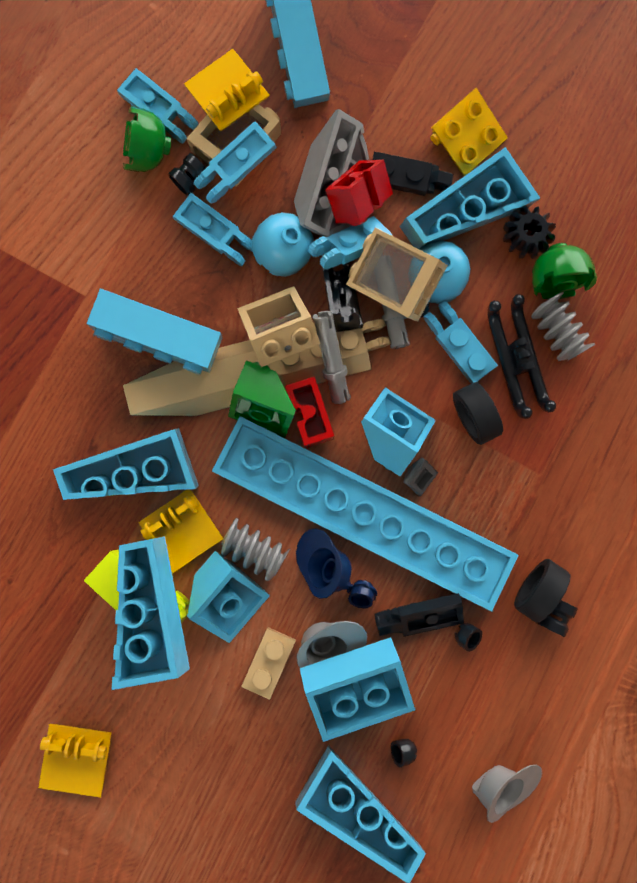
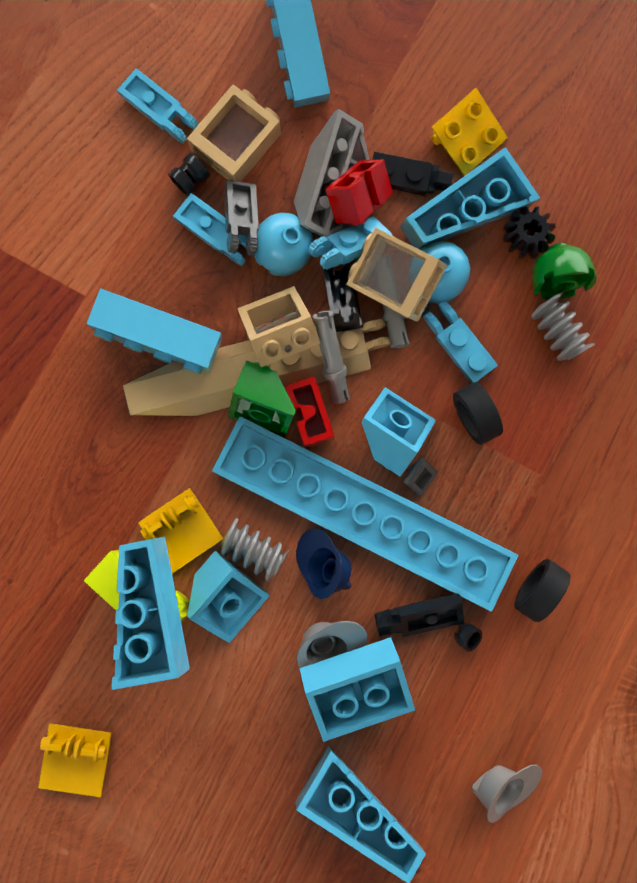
(139, 467): medium azure wedge -> none
(144, 141): green cylinder -> none
(227, 89): yellow hinge -> none
(236, 161): medium azure hinge -> none
(241, 215): none -> dark grey hinge
(268, 663): tan plate -> none
(362, 594): dark blue plate -> none
(403, 752): black hinge -> none
(518, 357): black piece -> none
(562, 611): black wheel -> none

